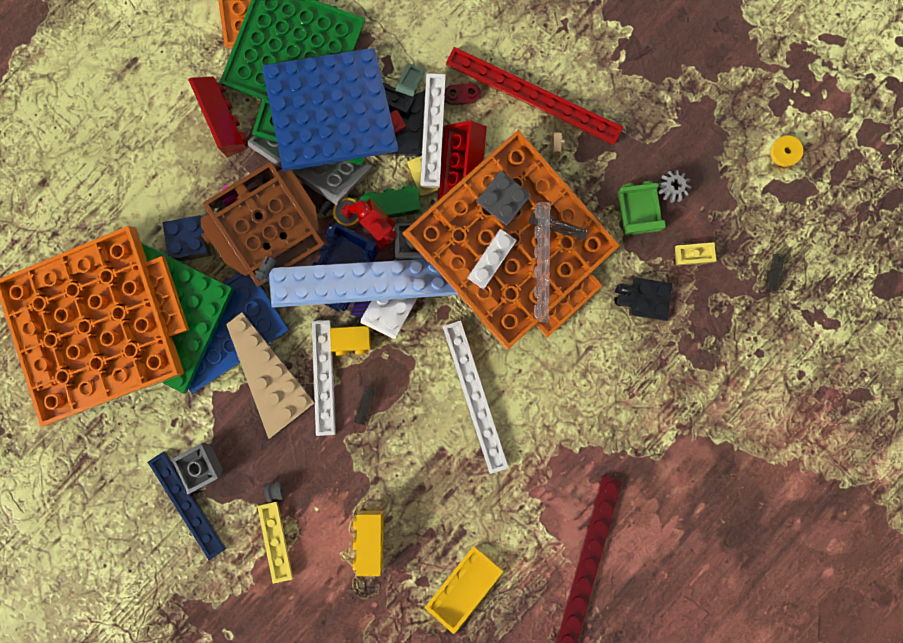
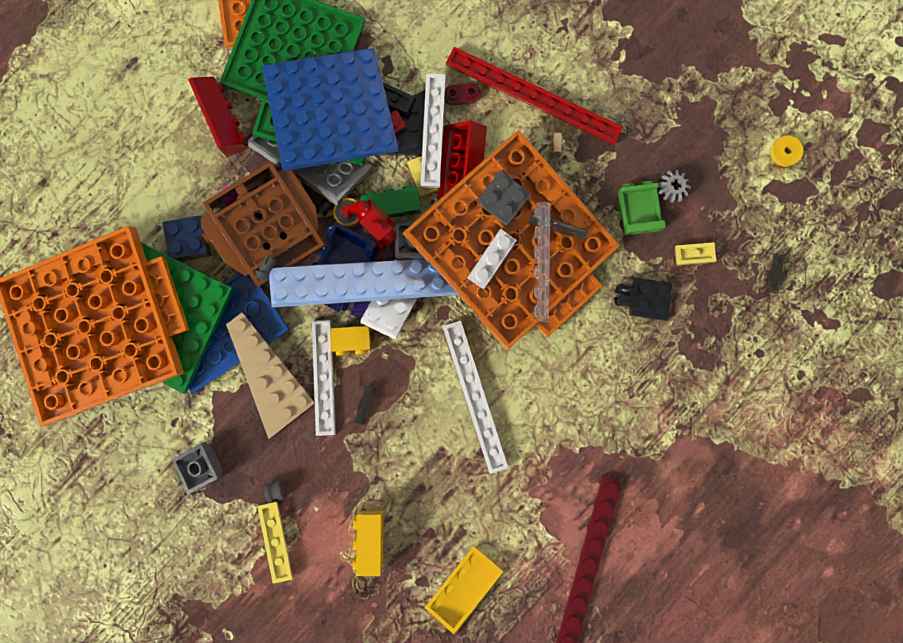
(187, 506): dark blue tile -> none
(410, 79): sand green tile -> none

